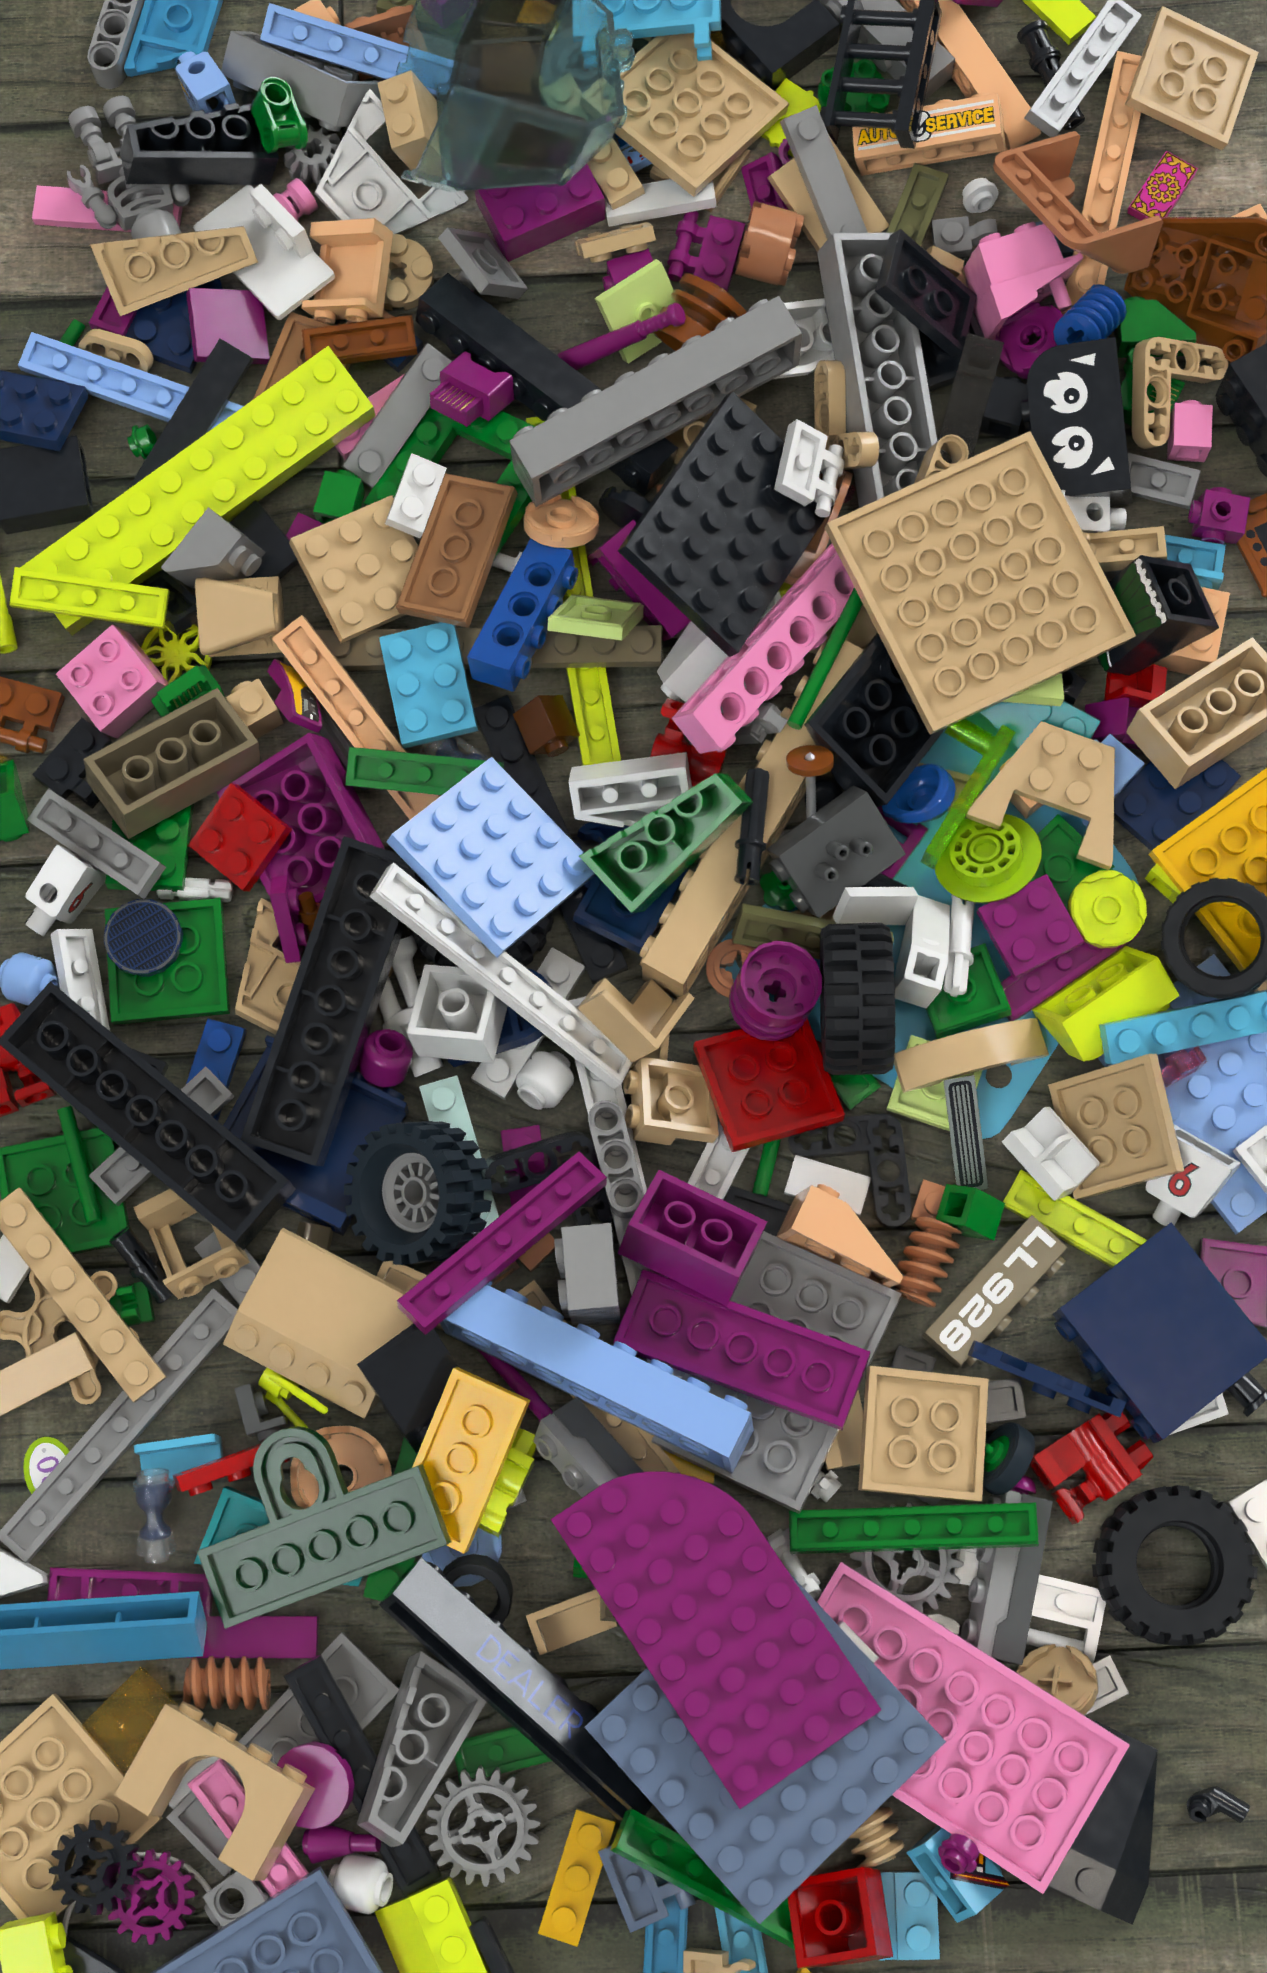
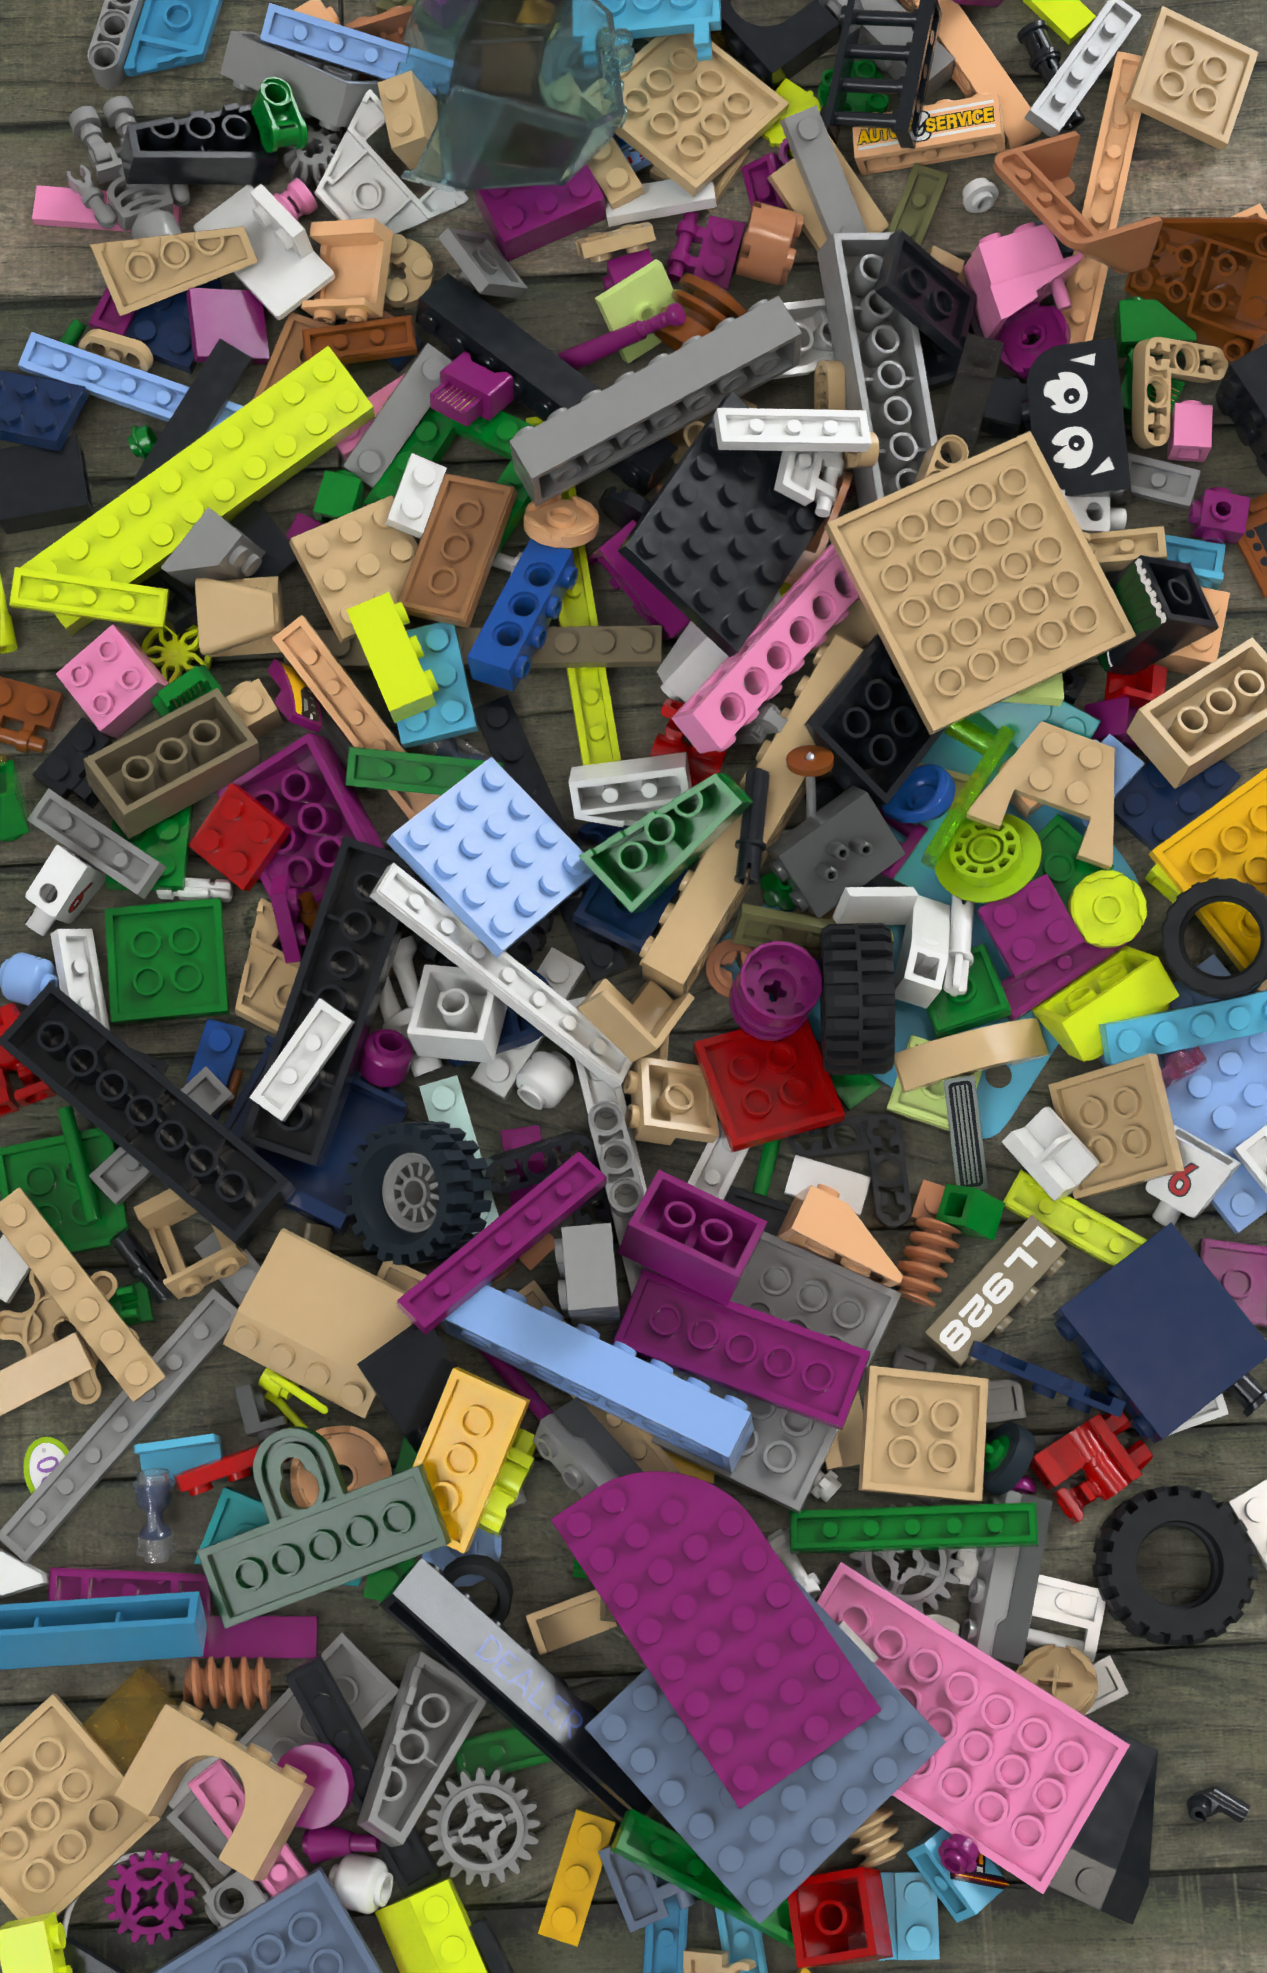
(88, 1851): black gear -> none
(143, 937): tile -> none
(202, 80): light blue torso -> none
(234, 1083): none -> dark orange piece
(301, 1059): none -> white plate
(393, 656): none -> neon yellow brick
(546, 725): reddish brown brick -> none
(596, 617): yellowish green plate -> none
(792, 430): none -> white plate
(825, 661): green bar -> none
(958, 237): light grey plate -> none
(1091, 316): blue piece -> none
(1163, 188): tile -> none

